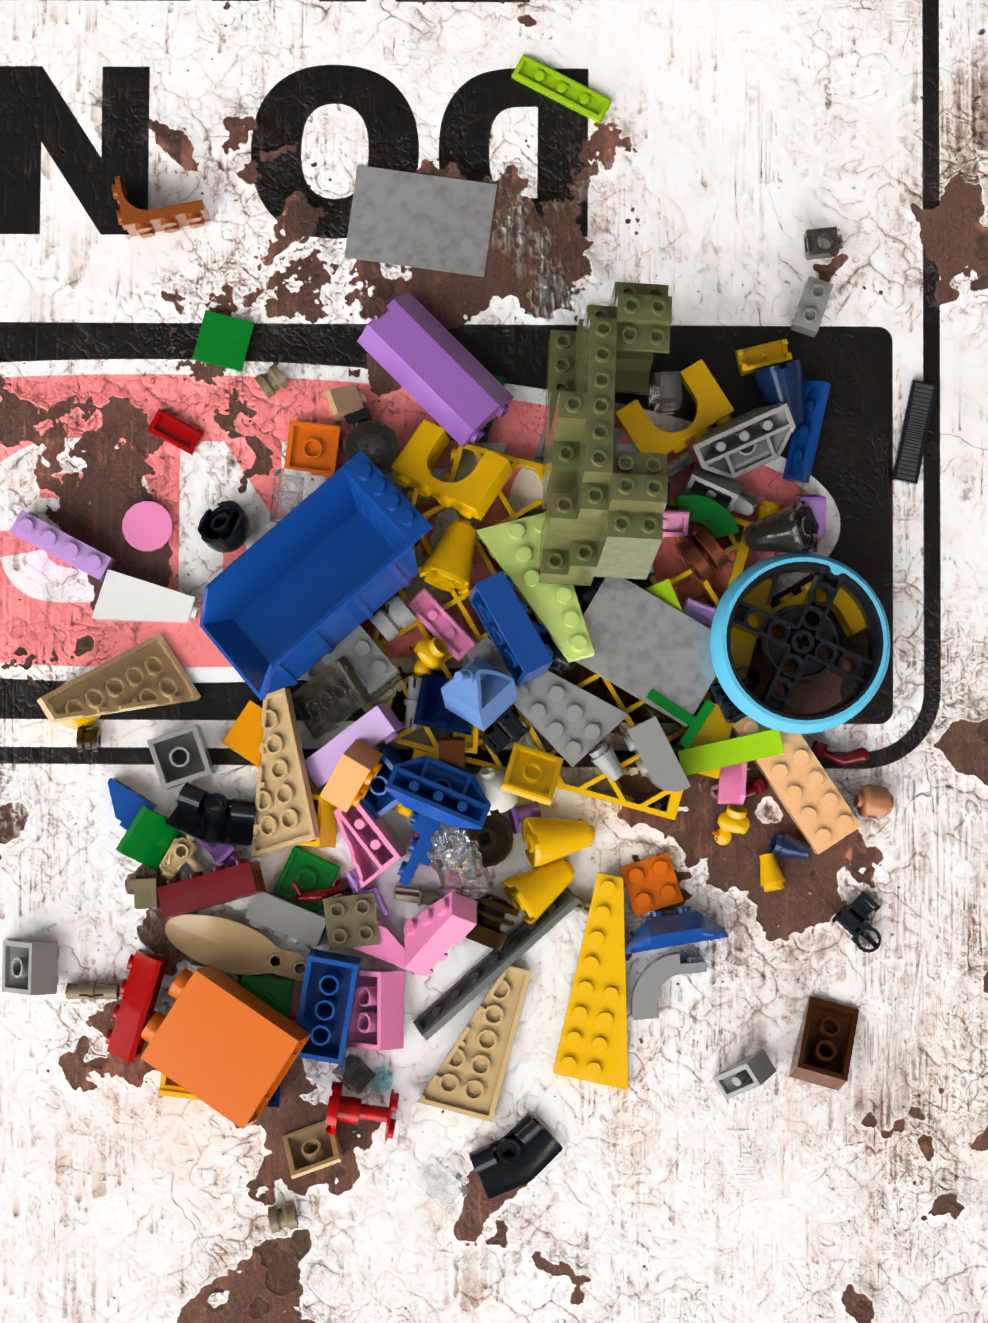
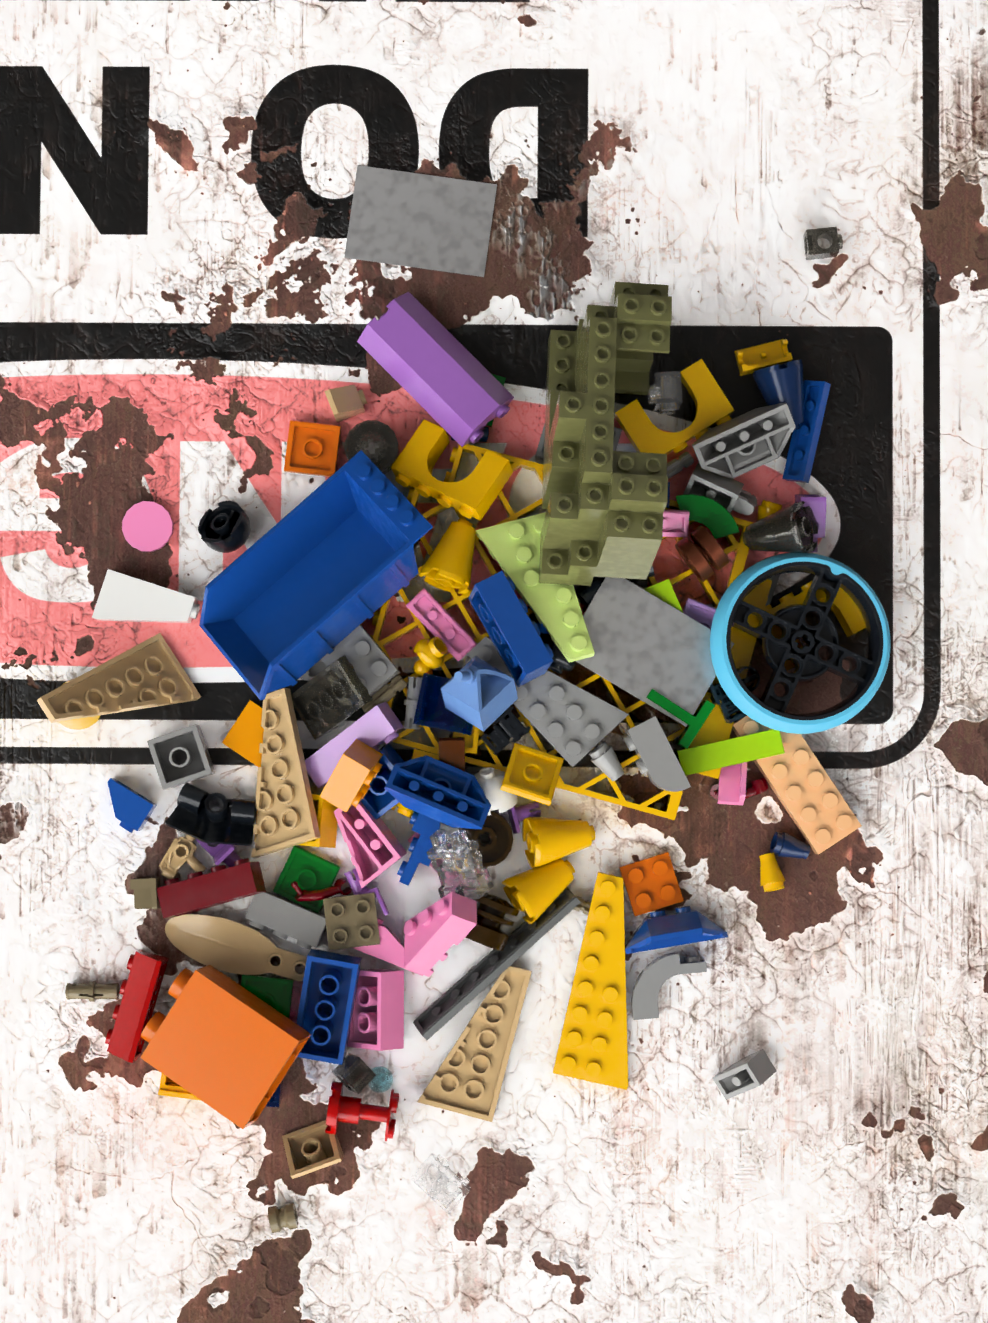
(30, 967): light grey slope -> none
(62, 545): lavender brick -> none
(88, 740): dark brown wheel -> none
(147, 838): green tile -> none
(165, 219): dark orange bracket -> none
(175, 432): red tile -> none
(223, 341): green tile -> none
(269, 382): dark tan wheel -> none
(289, 490): clear brick -> none
(357, 417): black plate -> none
(392, 618): light grey wheel -> none
(416, 895): dark tan axle -> none
(505, 1171): black panel -> none
(561, 89): lime tile -> none
(729, 821): yellow animal -> none
(811, 306): light grey brick -> none
(824, 1044): reddish brown slope -> none
(853, 920): black piece -> none
(855, 756): dark red piece -> none
(873, 801): nougat head -> none
(914, 432): tile -> none

